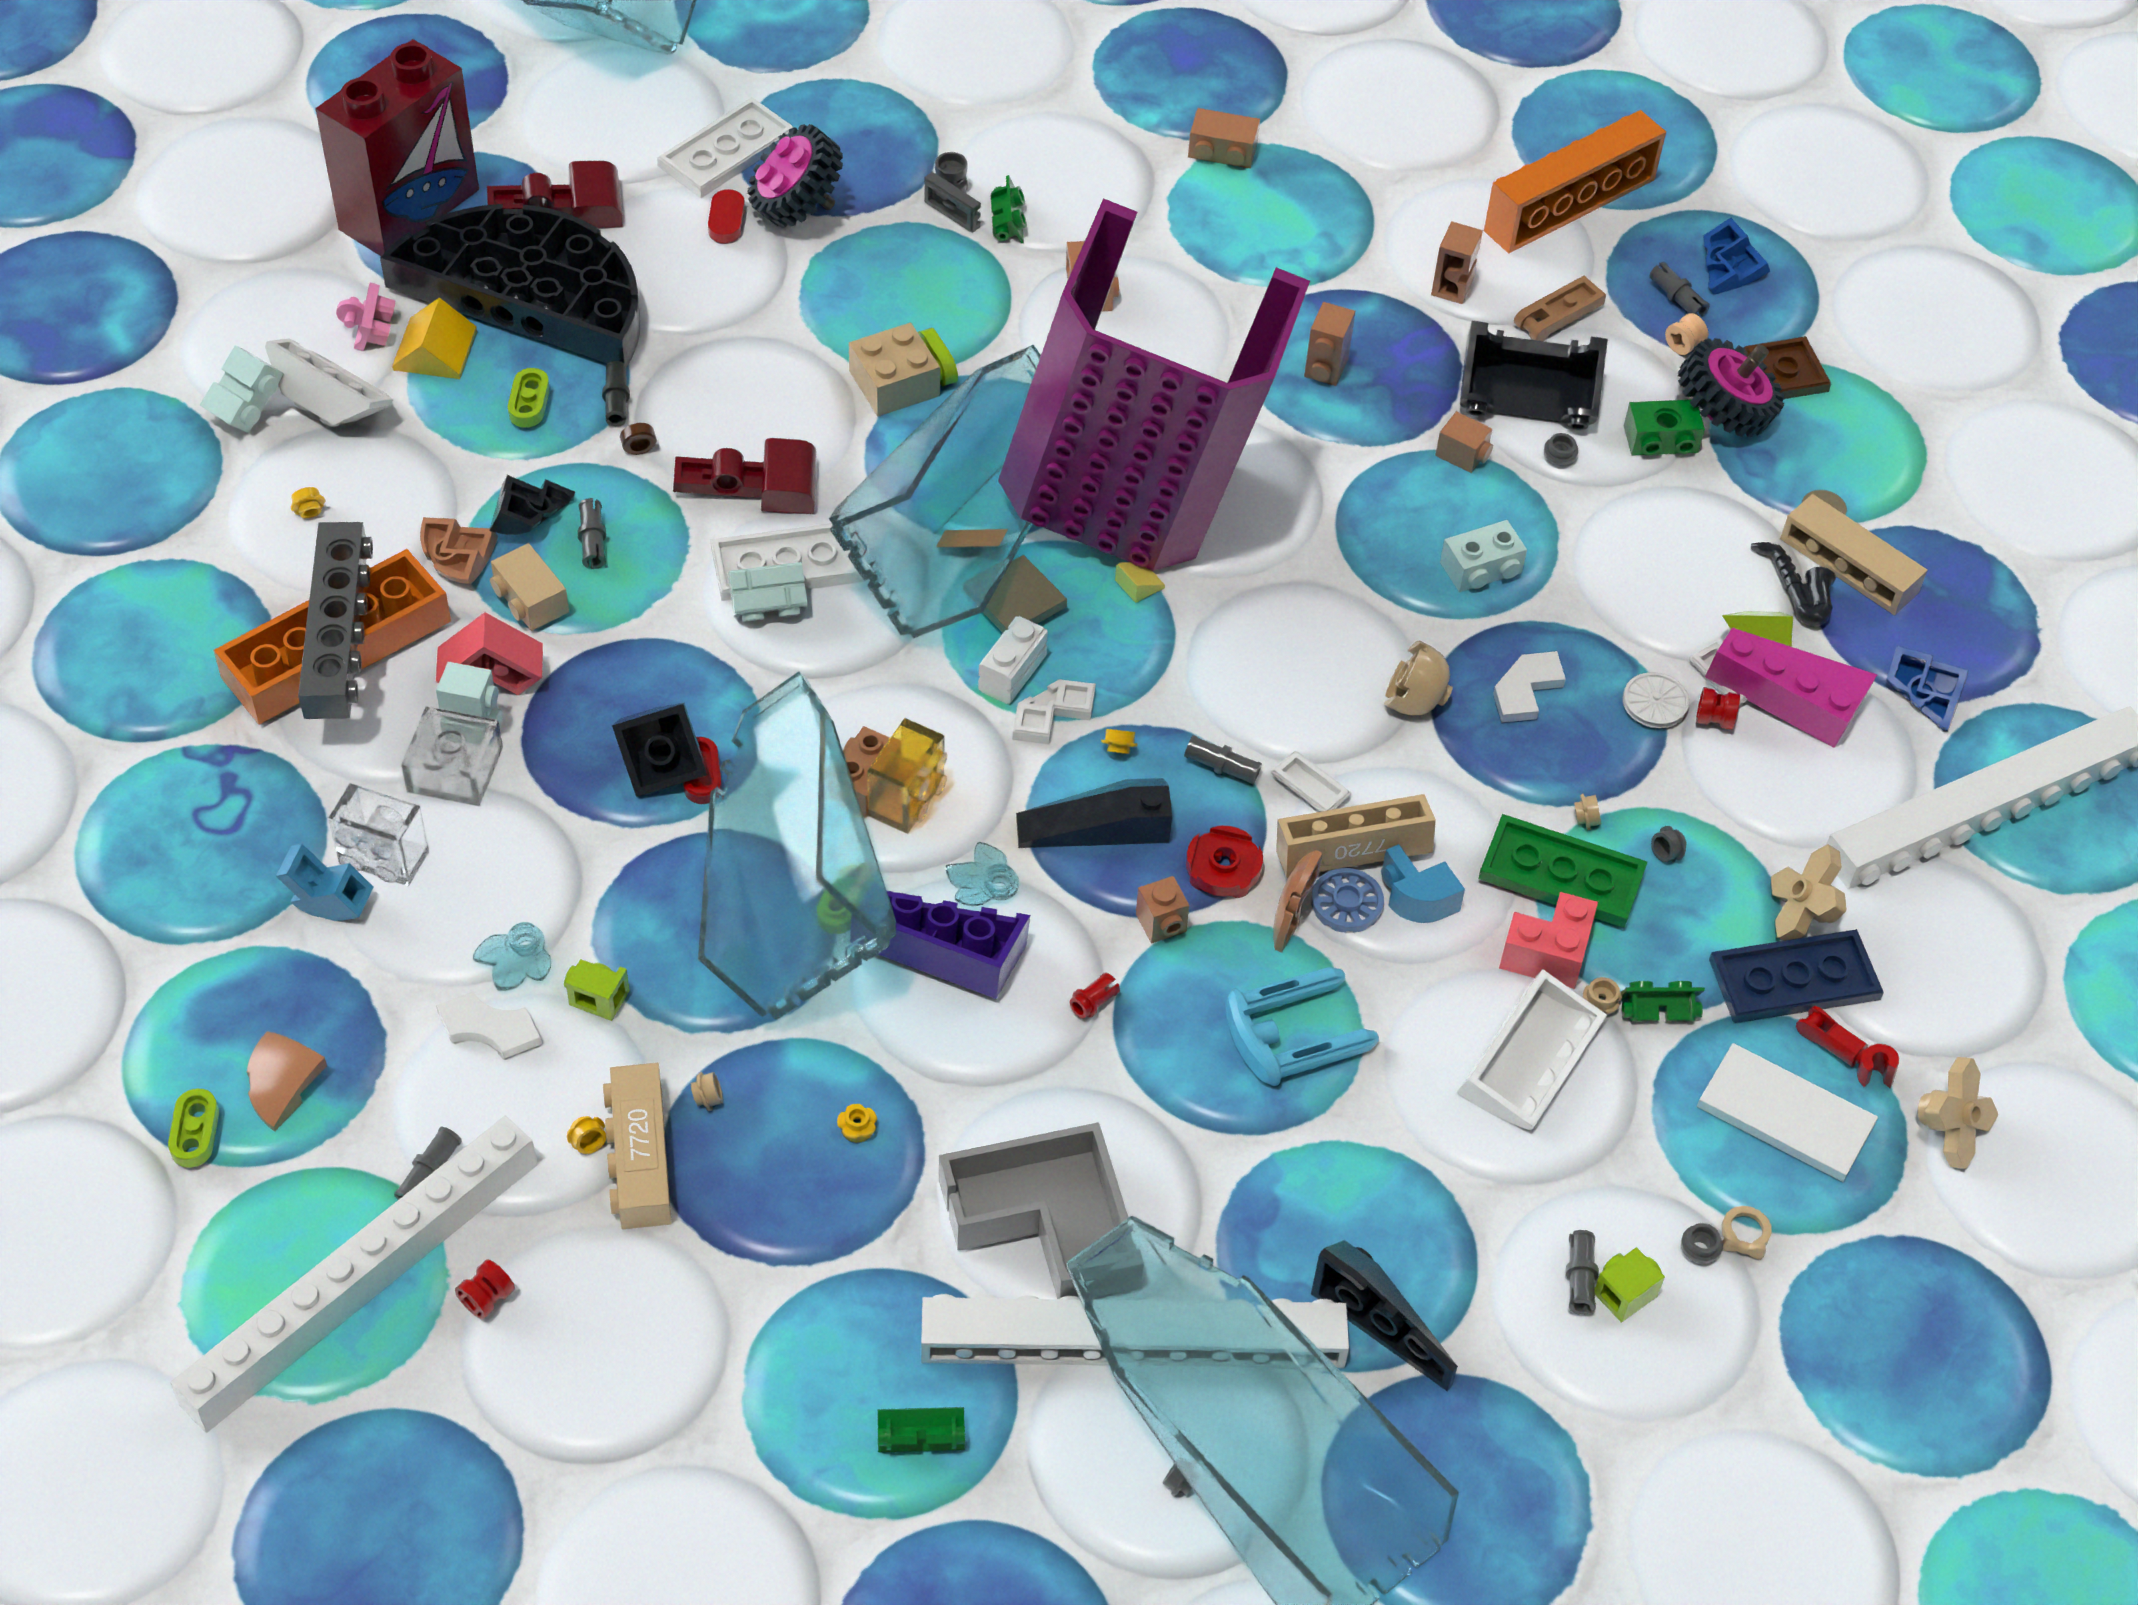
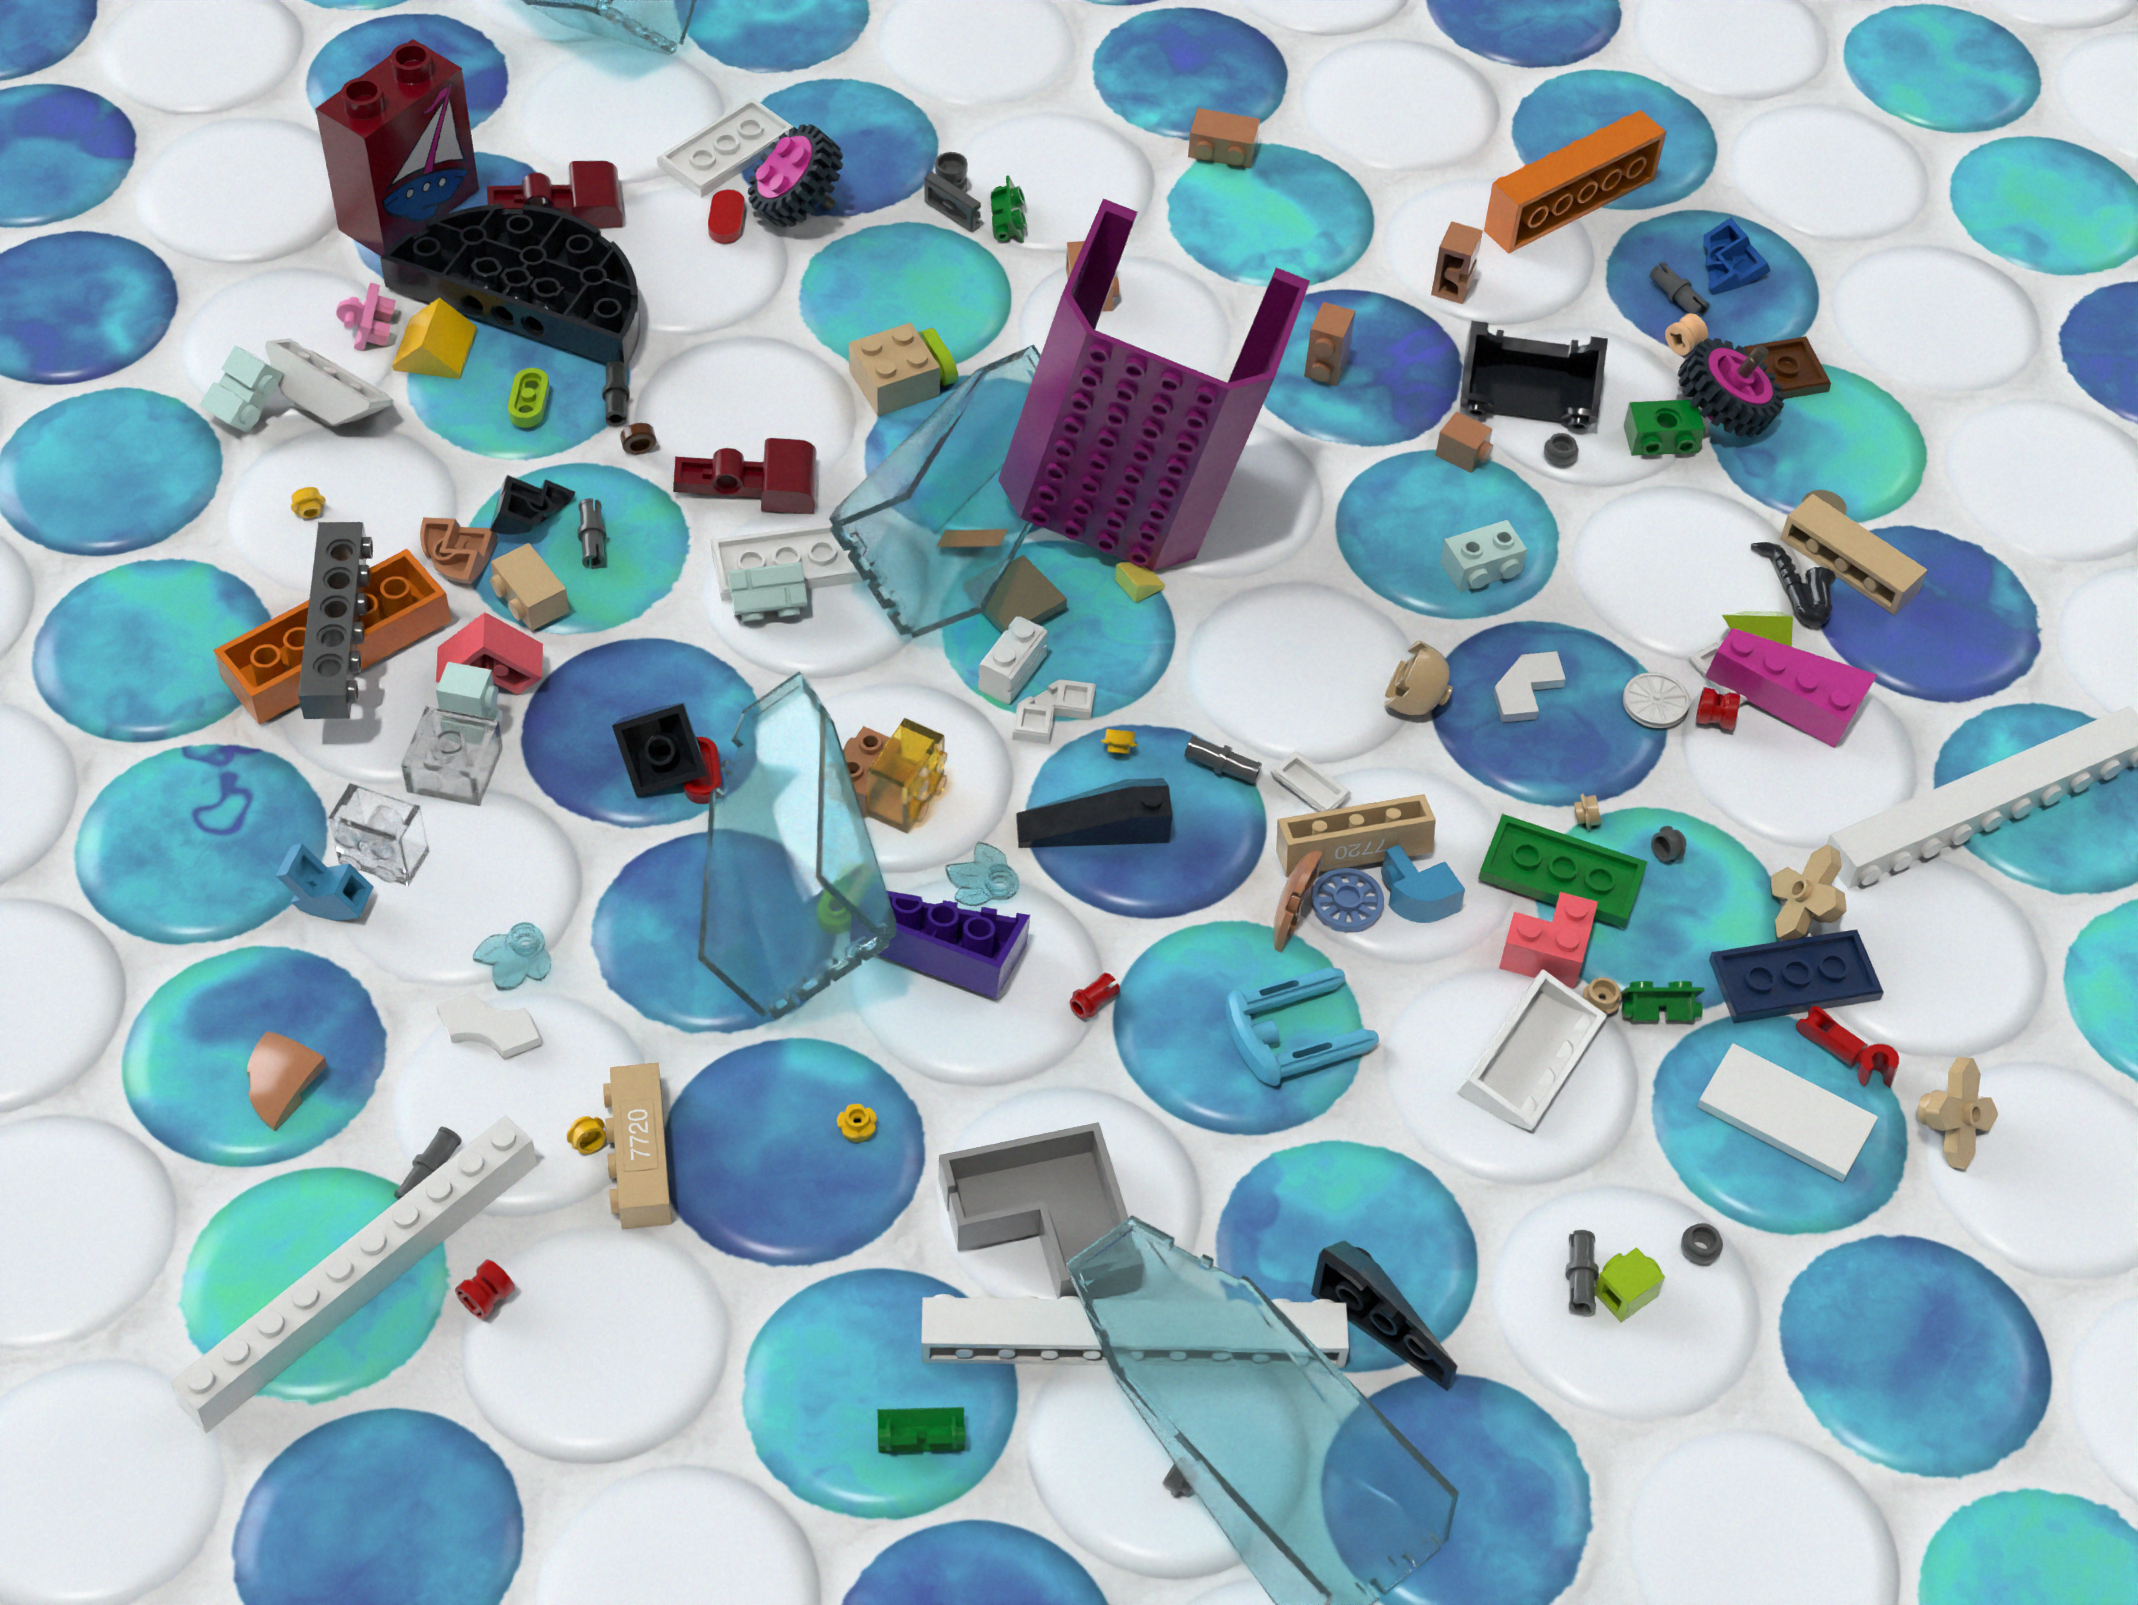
(193, 1131): lime plate -> none
(596, 988): lime brick -> none
(707, 1090): tan plate -> none
(1162, 909): nougat brick -> none
(1218, 879): red plate -> none
(1560, 308): medium nougat plate -> none
(1731, 1243): tan piece -> none
(1928, 684): blue slope -> none

